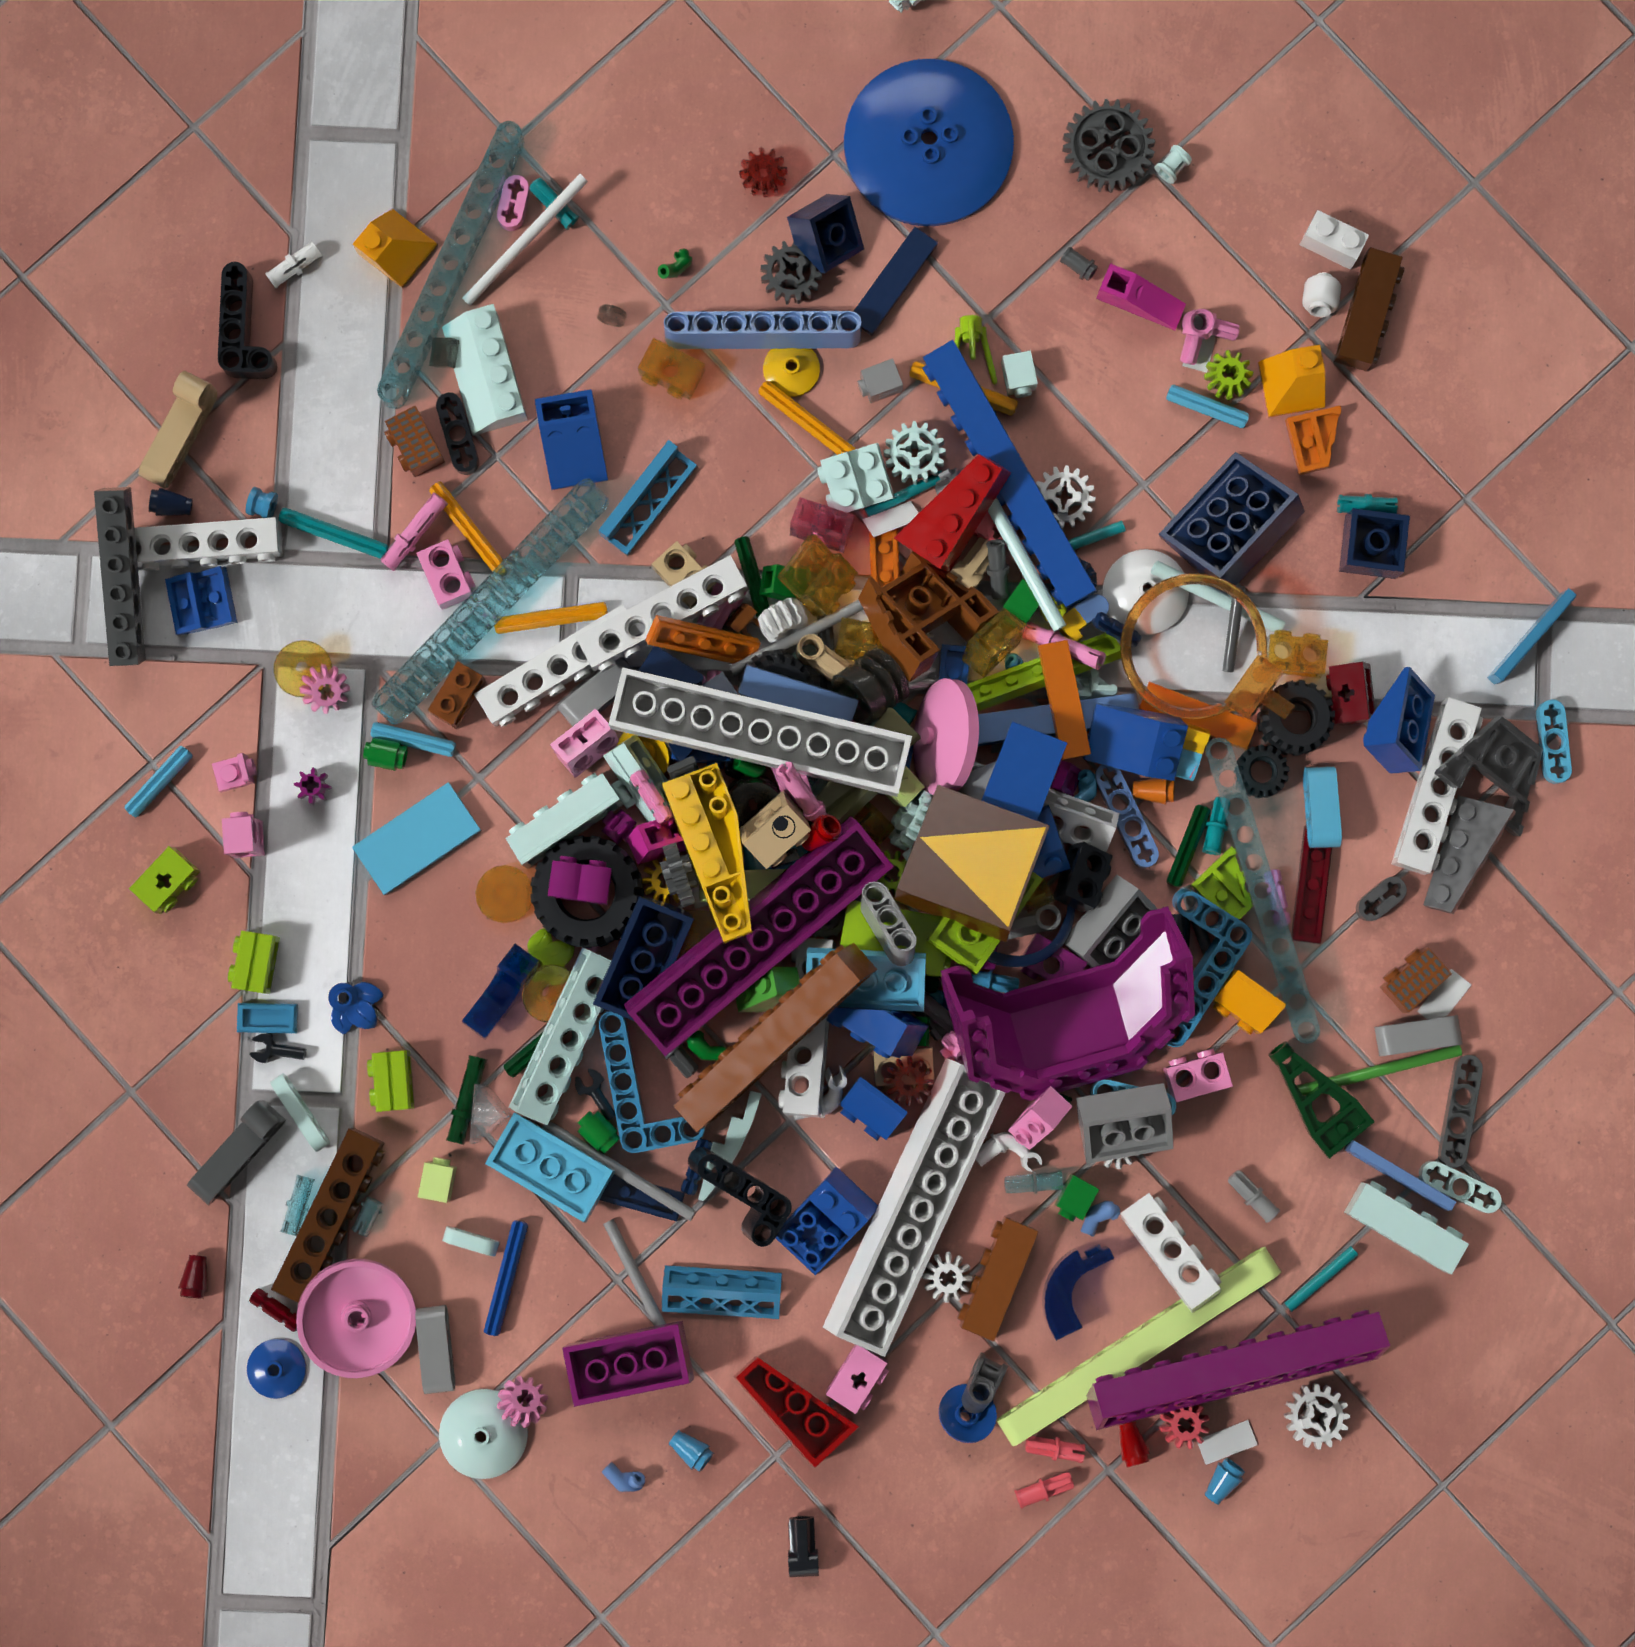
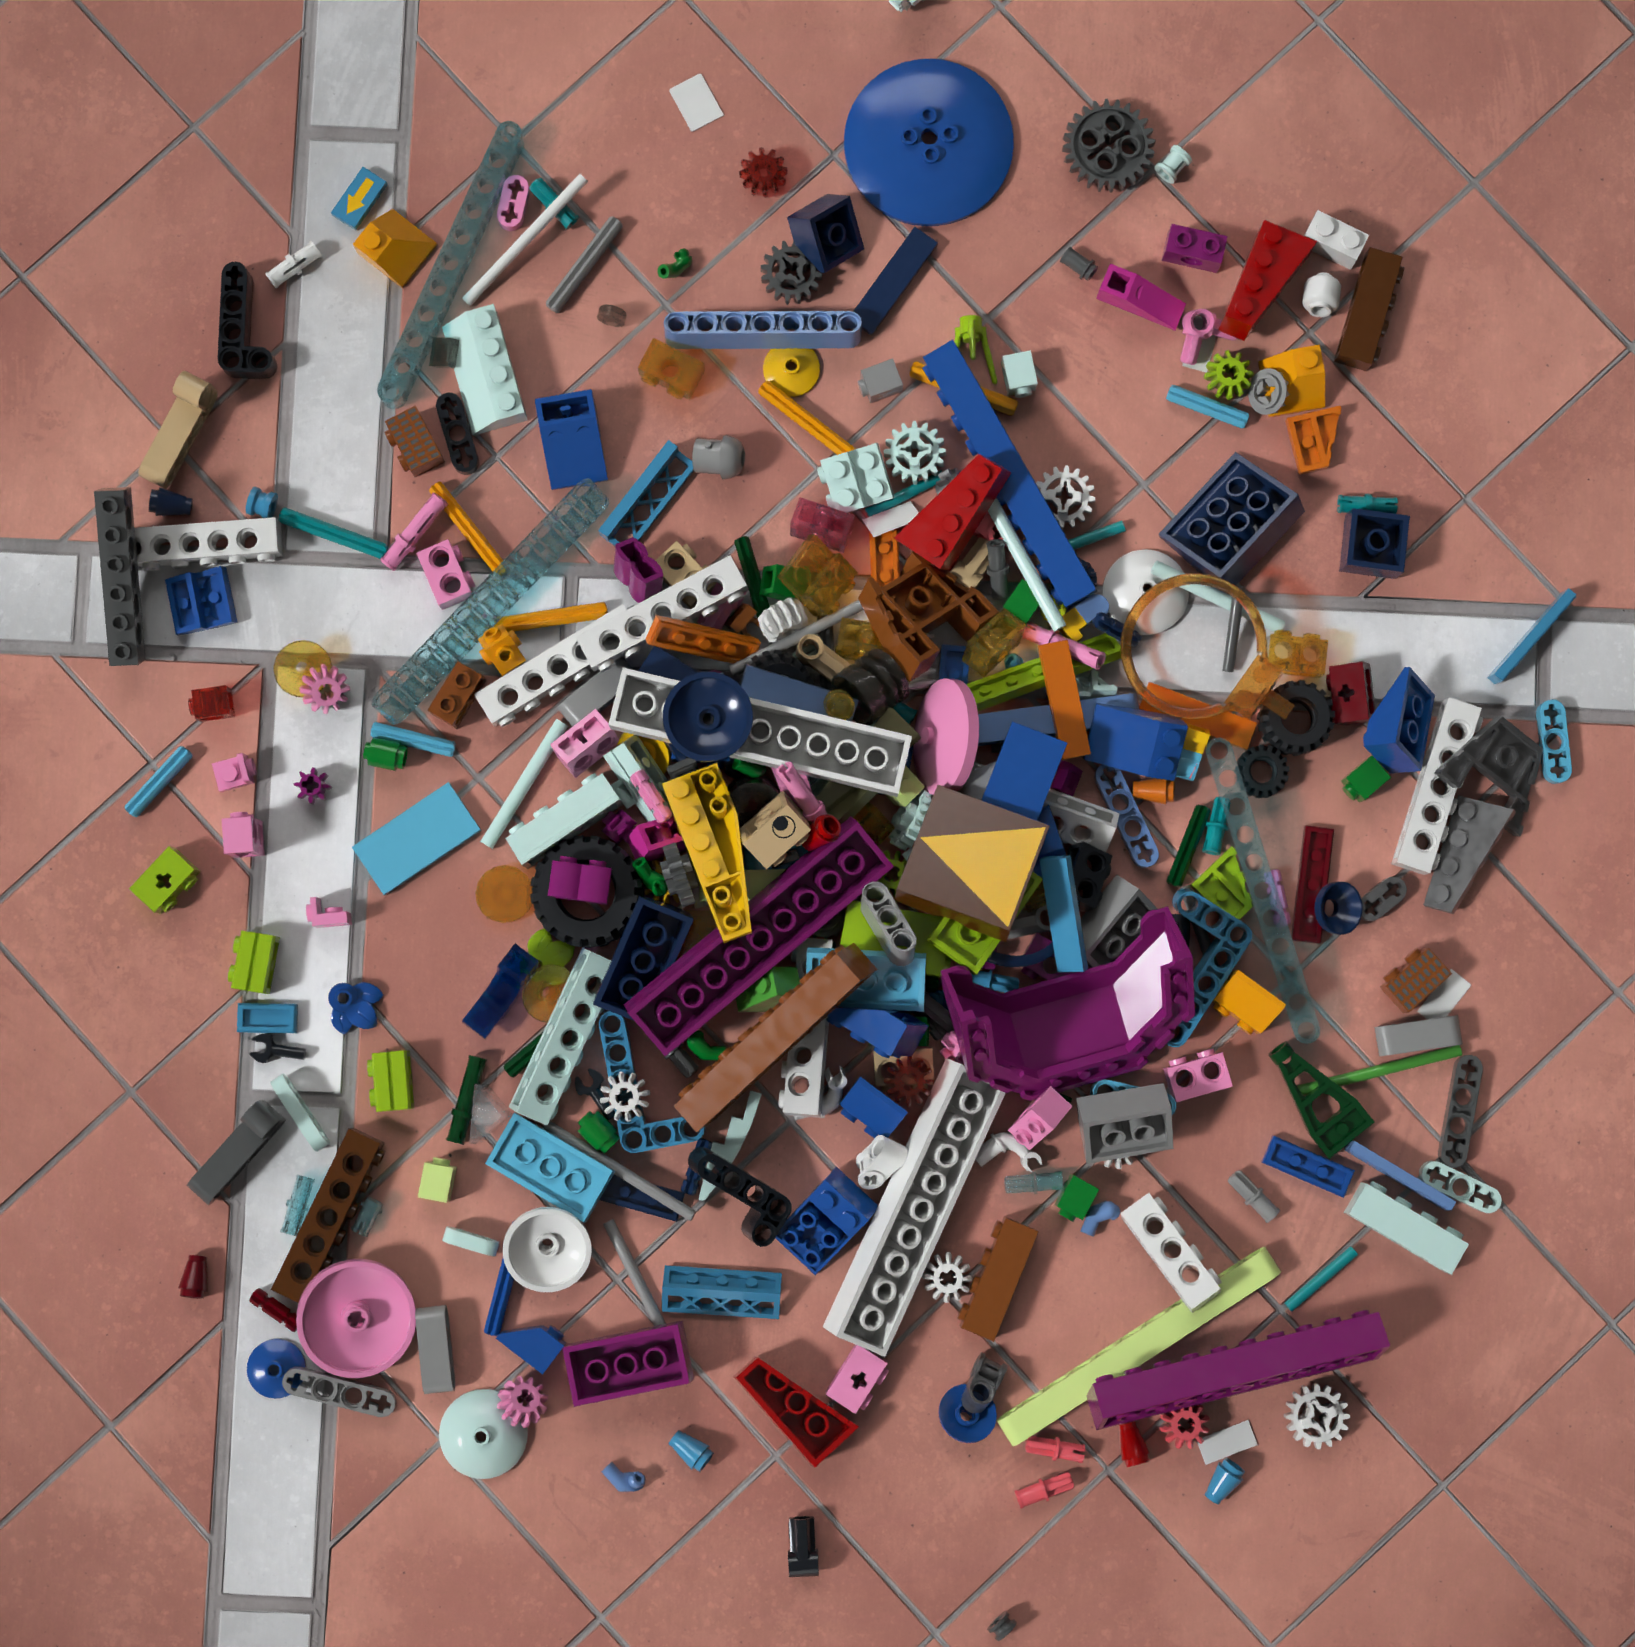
(212, 703): none -> clear red brick
(332, 917): none -> bright pink bracket
(338, 1396): none -> light grey beam
(359, 198): none -> dark azure tile
(501, 649): none -> light orange brick
(523, 785): none -> light aqua piece
(534, 1344): none -> blue slope
(544, 1266): none -> white dish
(584, 264): none -> light grey axle
(617, 1090): none -> white gear
(637, 569): none -> magenta brick
(649, 877): none -> green arm
(696, 102): none -> white sticker
(703, 695): none -> dark blue dish
(718, 456): none -> light grey piece
(841, 709): none -> clear yellow wheel
(879, 1161): none -> white piece
(1002, 1626): none -> dark grey bush
(1060, 1284): clear blue arch -> none
(1063, 913): none -> dark azure tile
(1087, 785): dark azure arm -> none
(1194, 248): none -> magenta brick
(1260, 385): none -> light grey gear
(1267, 271): none -> red wedge
(1308, 1166): none -> blue tile
(1322, 807): medium azure beam -> none
(1347, 908): none -> dark blue piece
(1364, 779): none -> green brick

